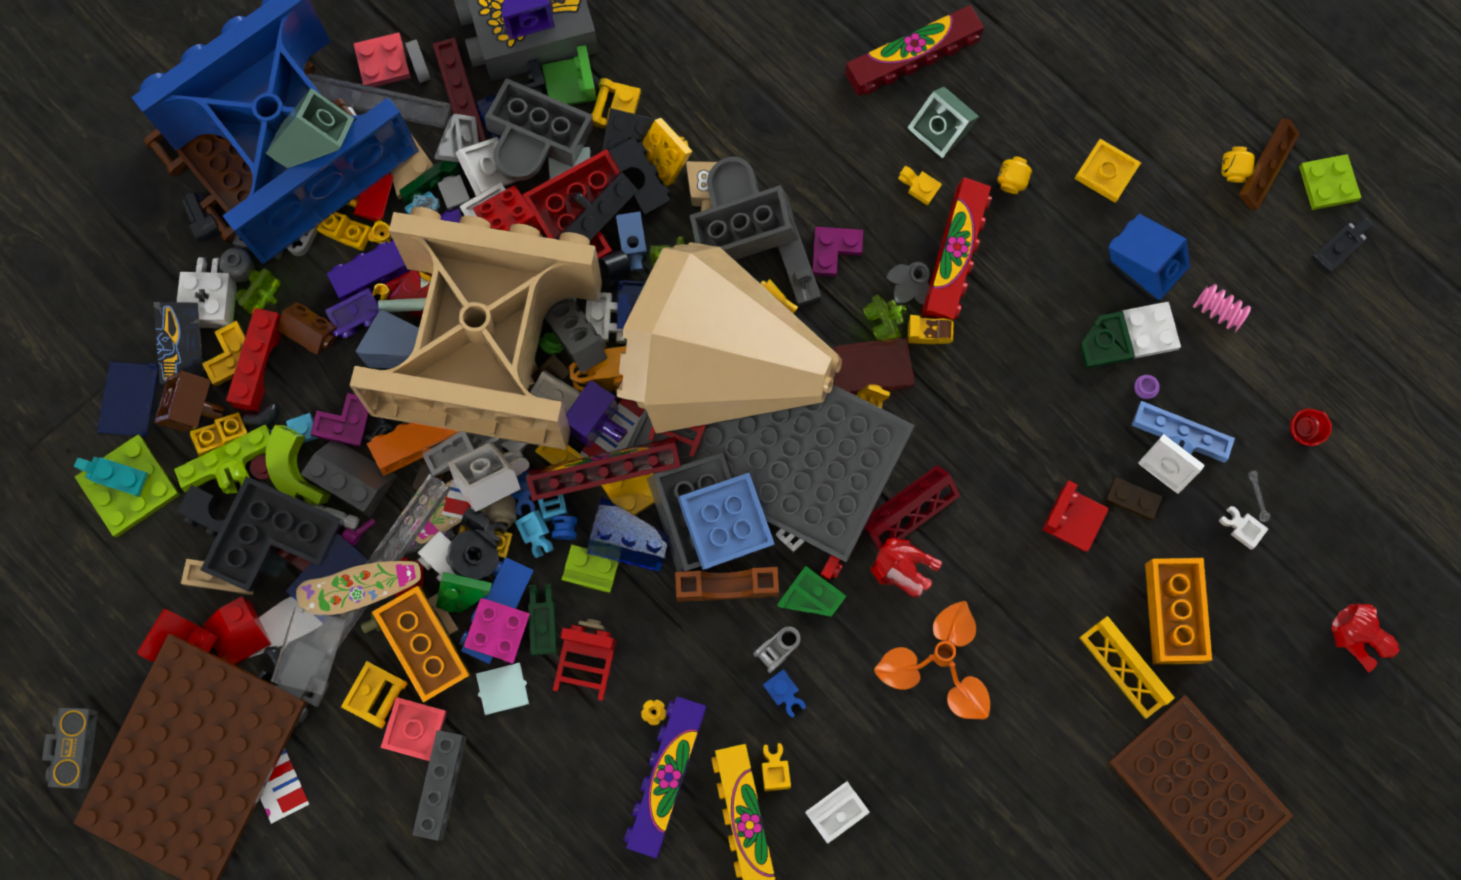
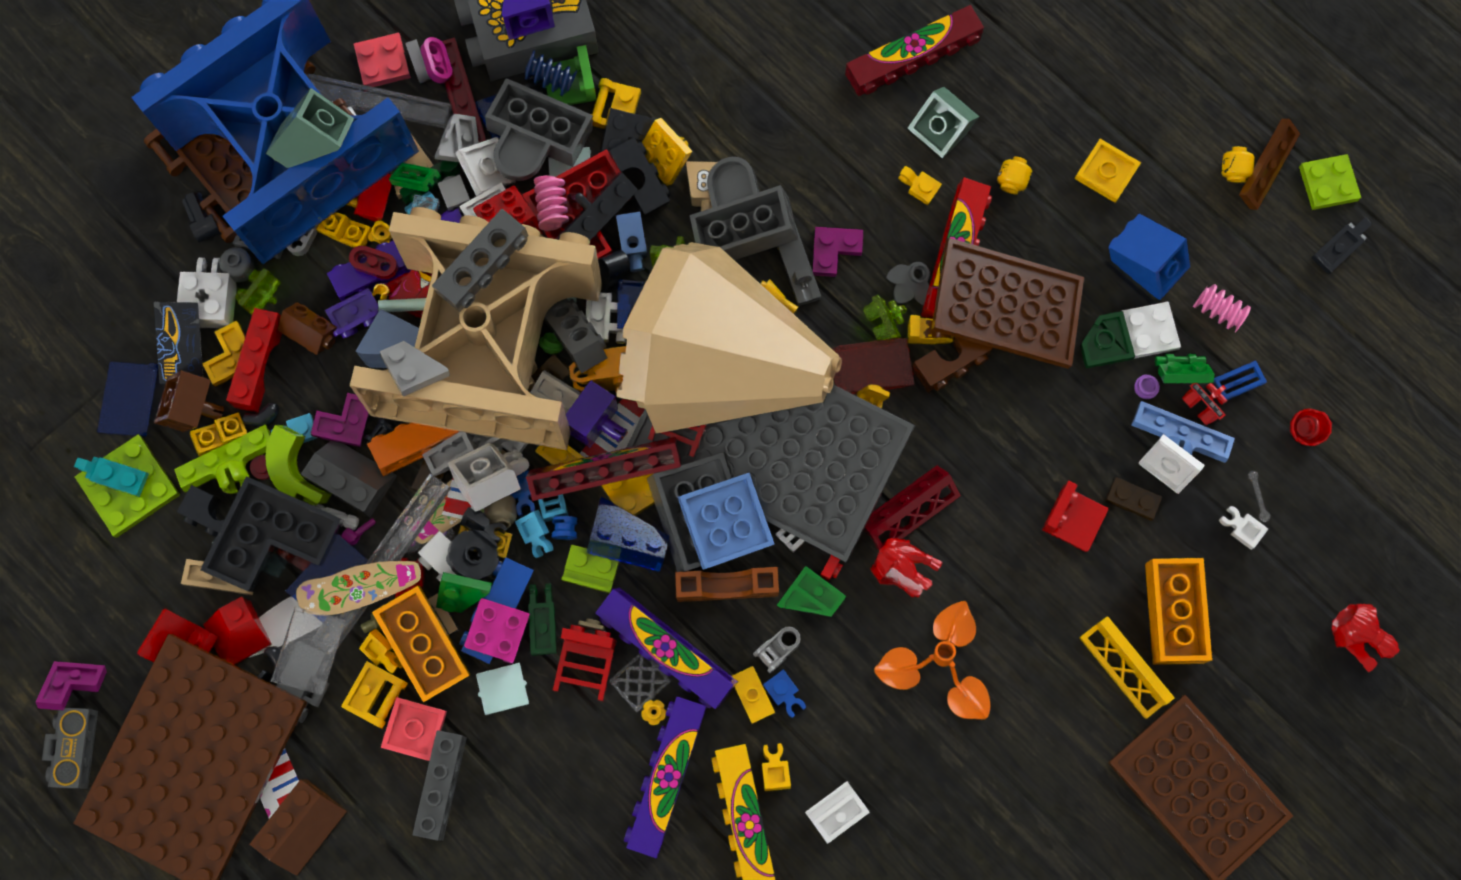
(65, 678): none -> magenta plate
(298, 827): none -> reddish brown slope
(375, 262): none -> dark red plate
(378, 650): none -> yellow plate
(411, 180): none -> green tile
(412, 368): none -> light grey wing
(437, 62): none -> dark pink plate
(465, 265): none -> dark grey brick
(549, 74): none -> dark blue piece
(550, 202): none -> bright pink piece
(624, 694): none -> clear window
(666, 648): none -> brick
(753, 695): none -> yellow plate
(935, 371): none -> reddish brown arch
(1008, 303): none -> reddish brown plate
(1184, 369): none -> green plate
(1212, 411): none -> red hips
(1258, 373): none -> blue tile

